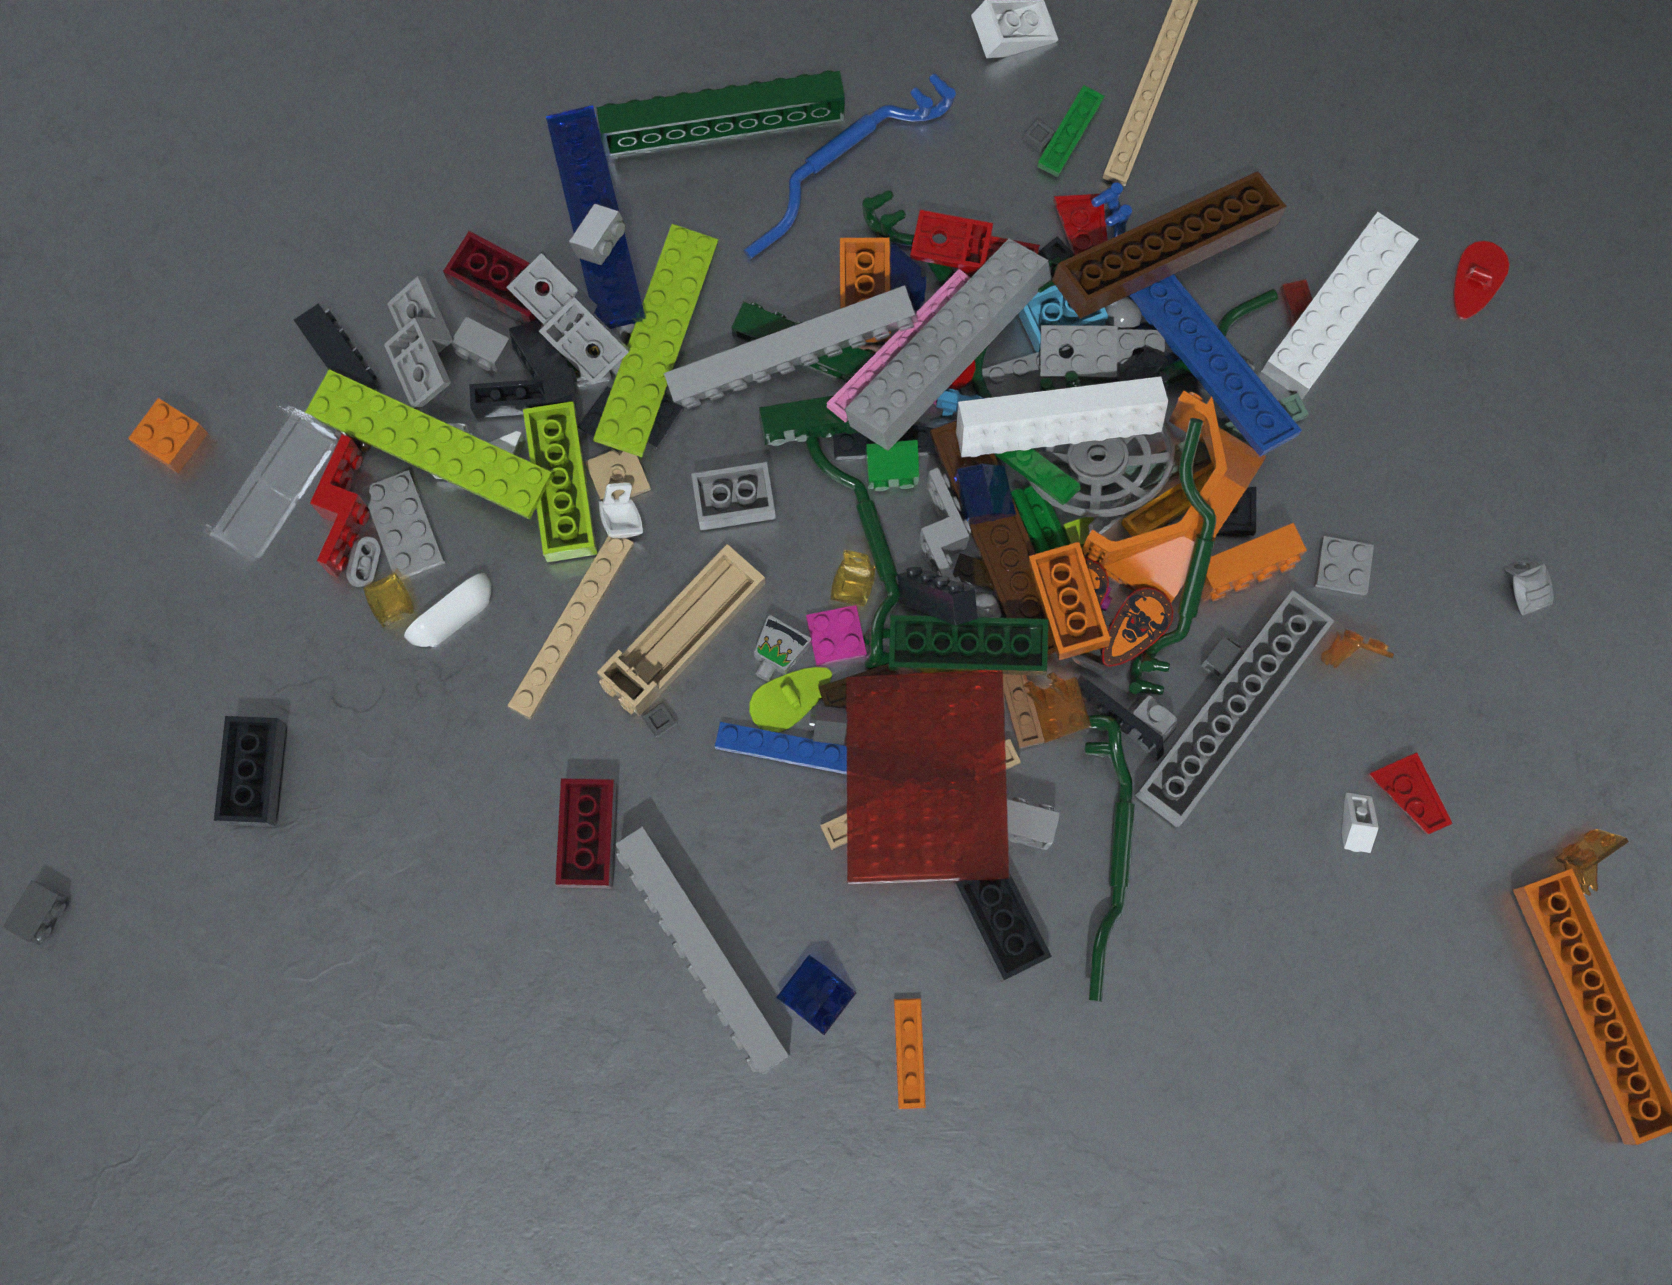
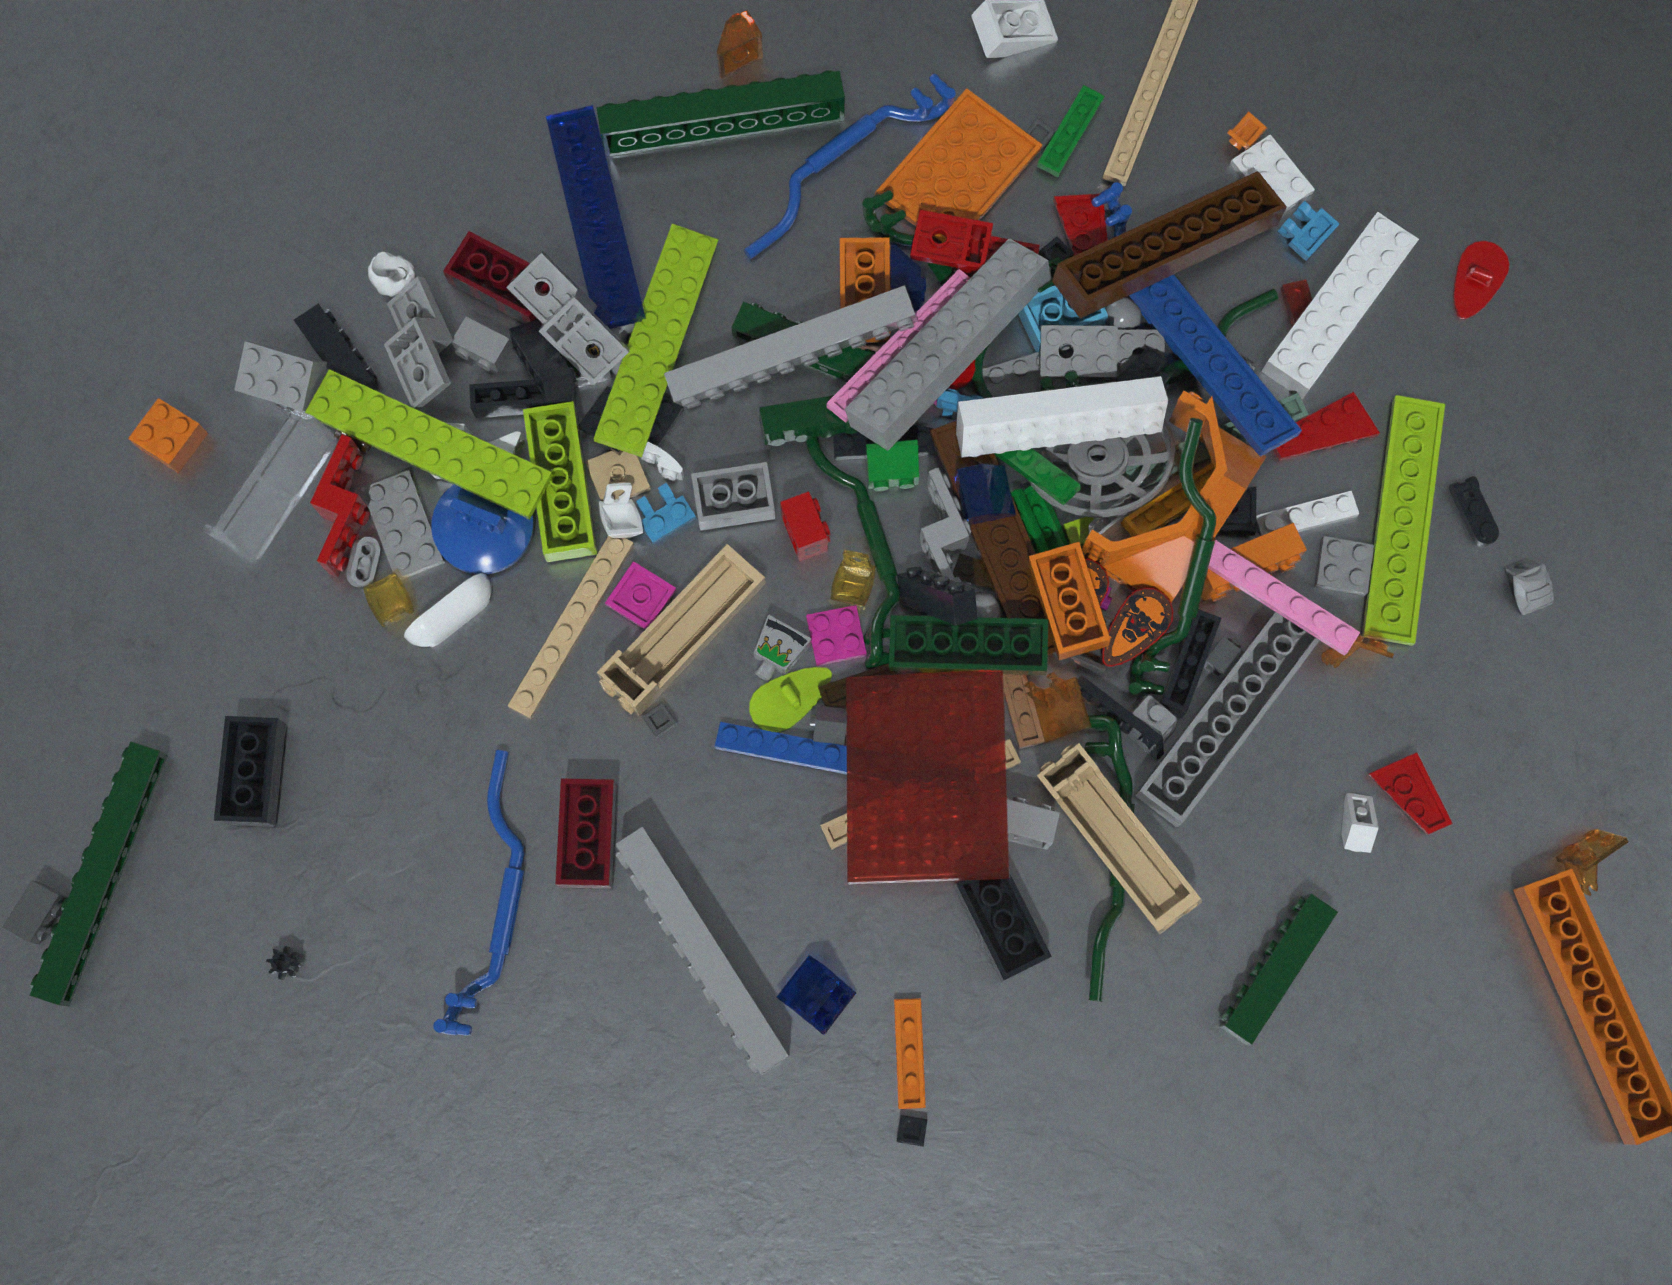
(98, 875): none -> dark green brick
(279, 375): none -> light grey brick
(283, 970): none -> black gear
(390, 273): none -> white hair
(478, 533): none -> blue bracket
(505, 912): none -> blue piece
(597, 234): light grey brick -> none
(640, 596): none -> dark pink plate
(666, 463): none -> white slope
(666, 519): none -> dark azure plate
(738, 44): none -> clear orange slope
(804, 526): none -> red brick
(912, 1130): none -> black tile
(961, 163): none -> orange plate
(1119, 838): none -> tan brick
(1190, 663): none -> black brick
(1246, 132): none -> orange bracket
(1276, 169): none -> white plate
(1278, 969): none -> dark green brick
(1282, 599): none -> bright pink plate
(1309, 514): none -> white plate
(1313, 234): none -> dark azure plate
(1333, 425): none -> red wing
(1403, 520): none -> lime plate
(1475, 512): none -> black plate

